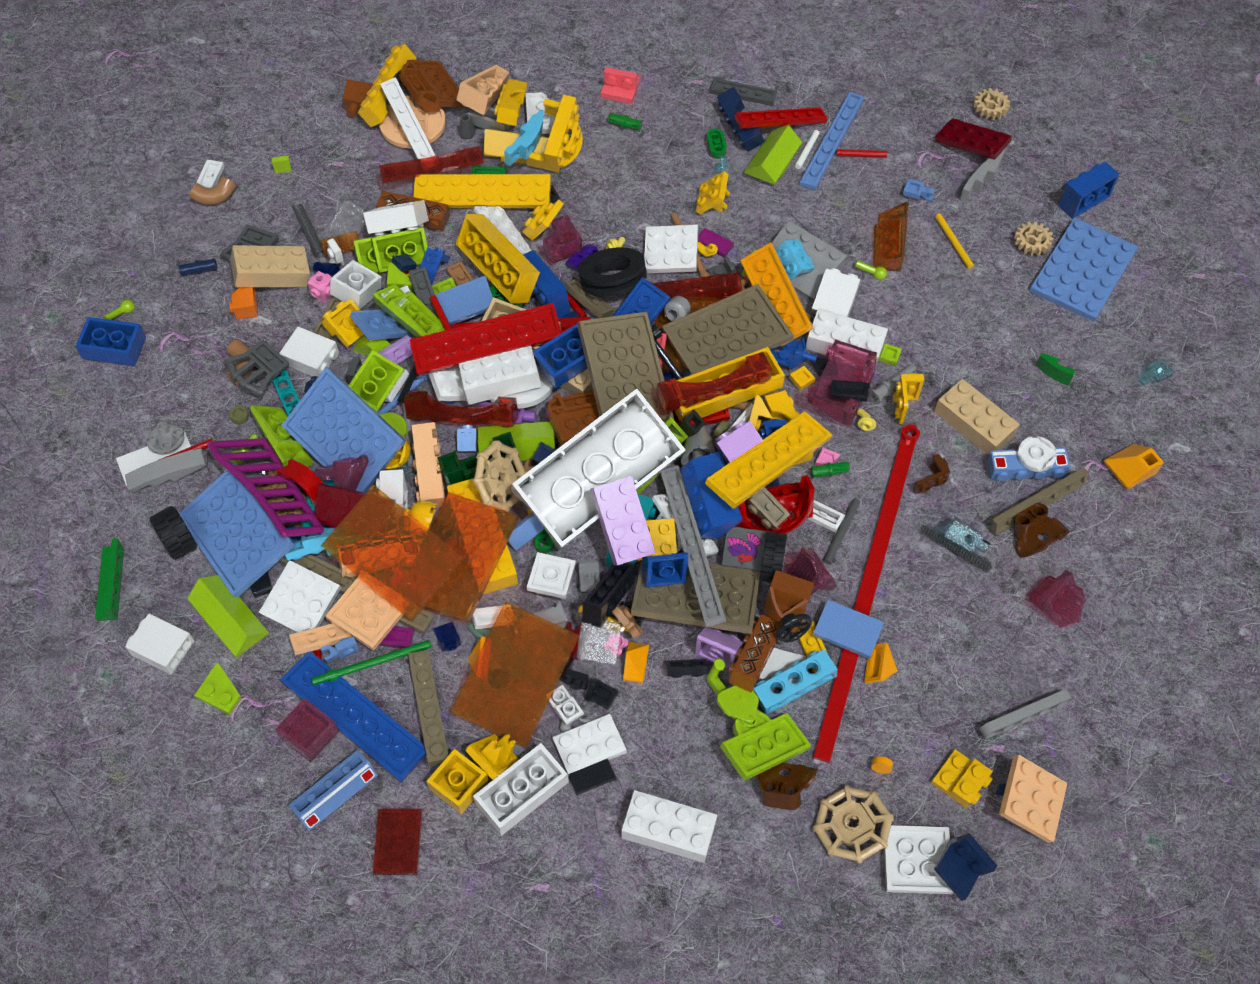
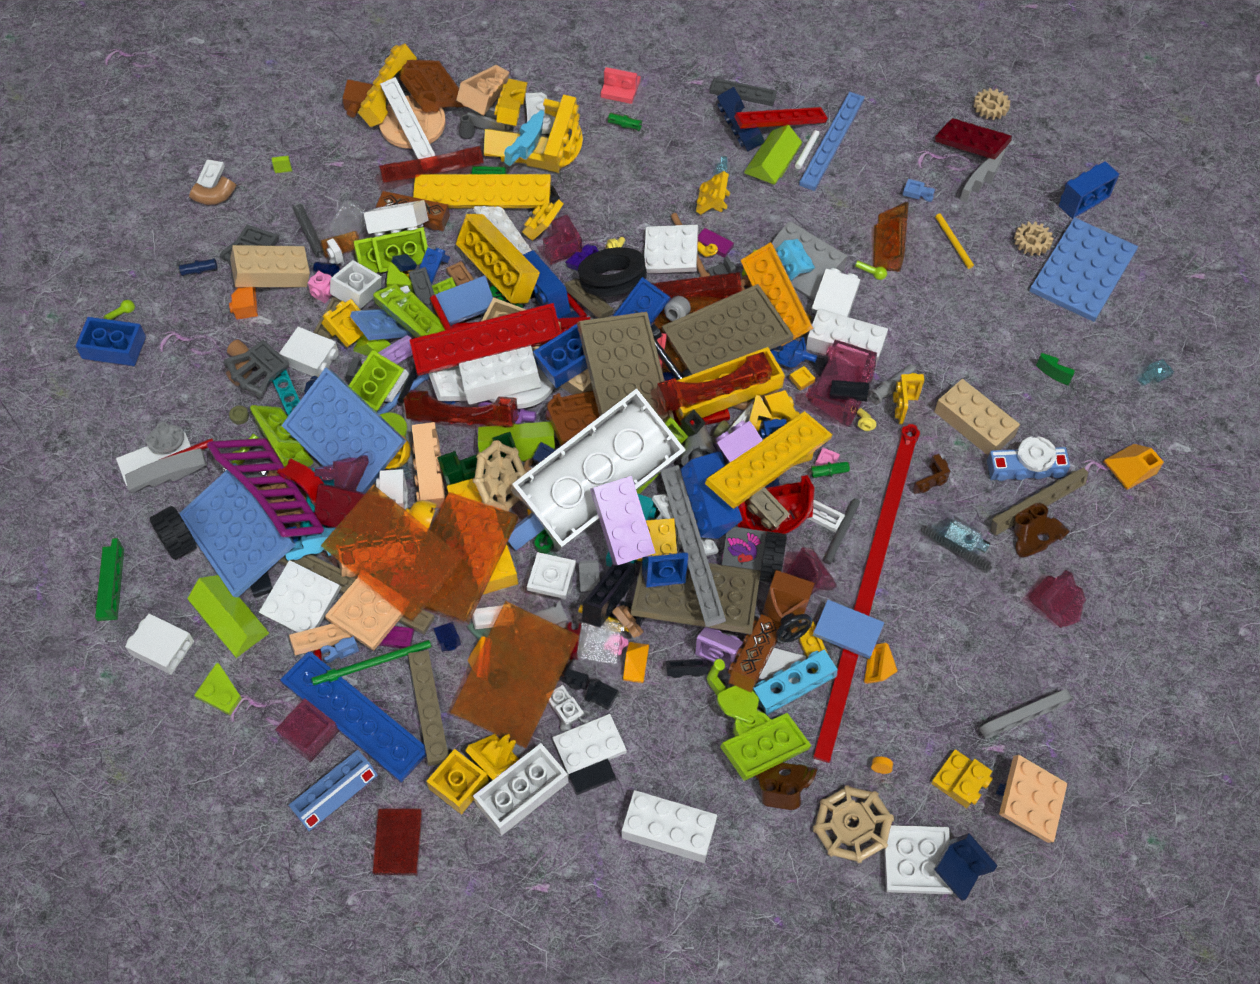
(467, 439): light blue bracket -> none
(716, 143): green plate -> none
(861, 153): red bar -> none
(890, 354): lime tile -> none

